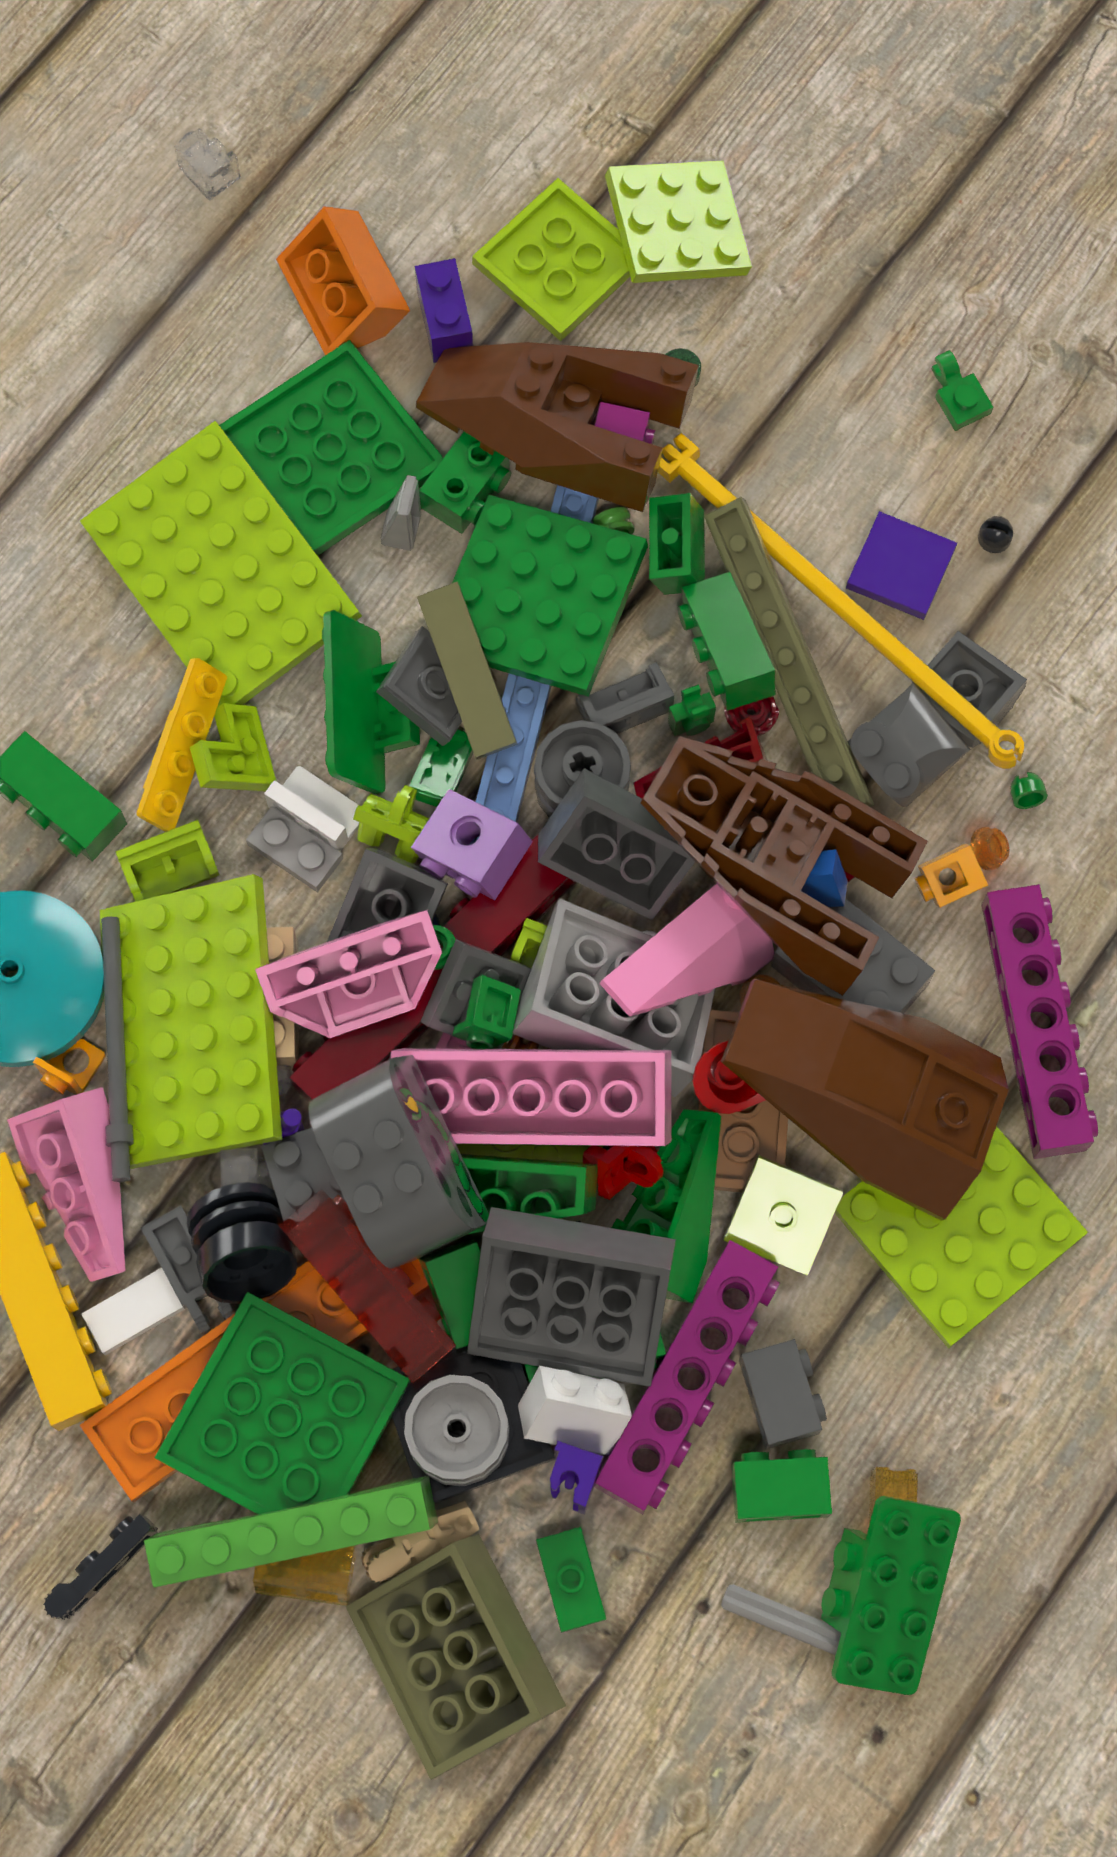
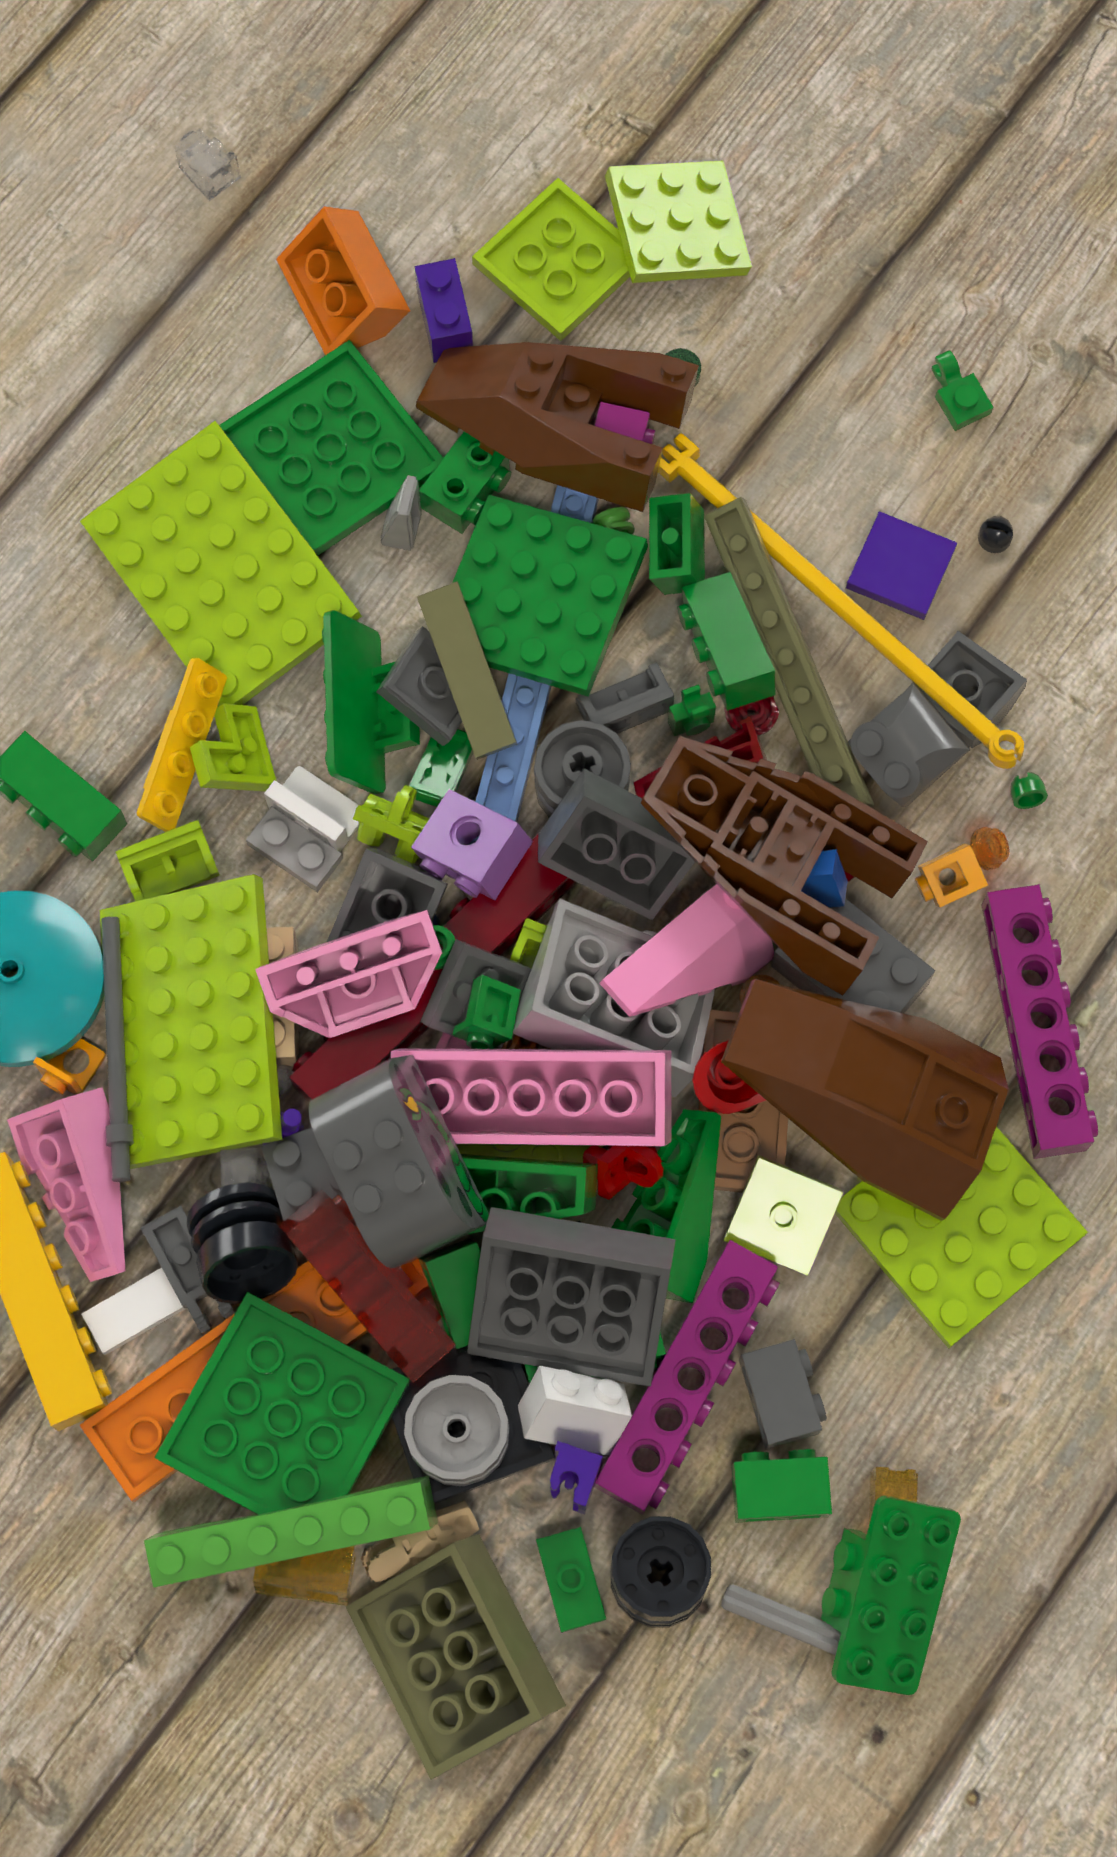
(100, 1568): black hinge -> none
(663, 1544): none -> black wheel

